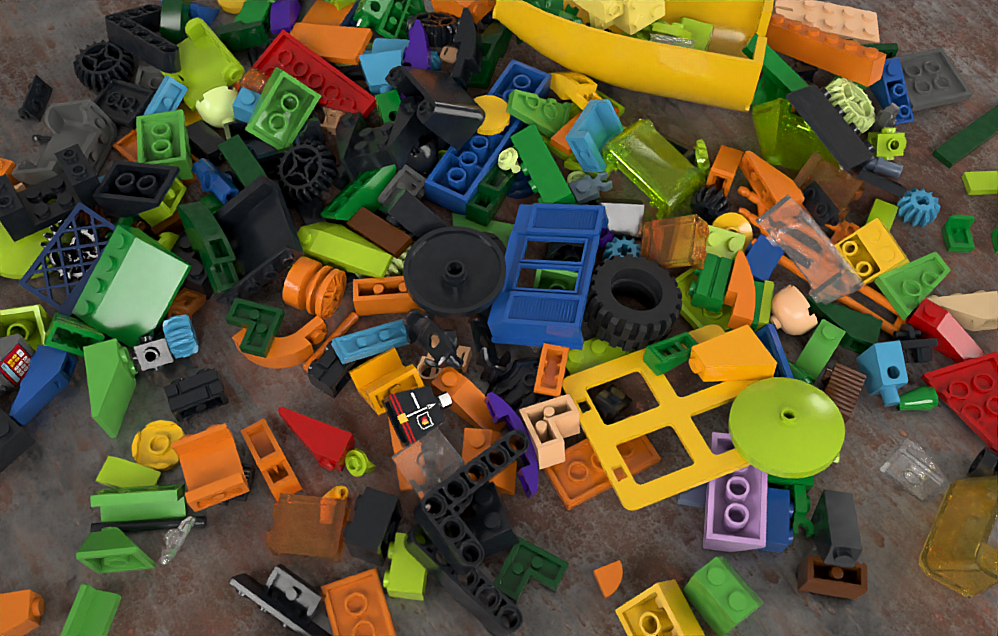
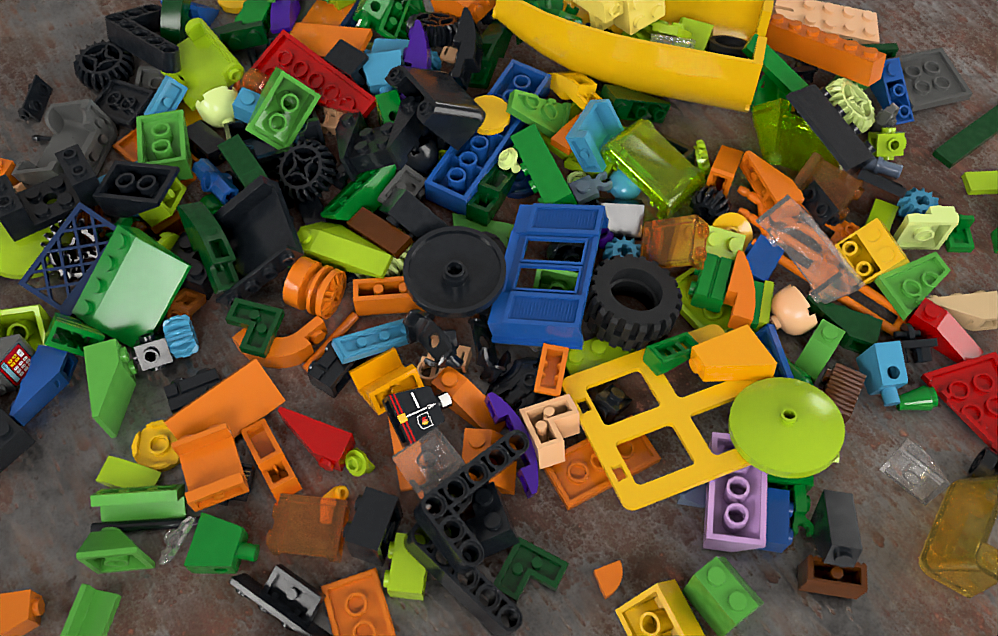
(219, 547): none -> green torso
(236, 400): none -> orange tile
(347, 60): none -> black panel
(622, 186): none -> dark azure hair
(634, 104): none -> dark green slope
(727, 45): none -> black tyre
(927, 230): none -> yellowish green plate

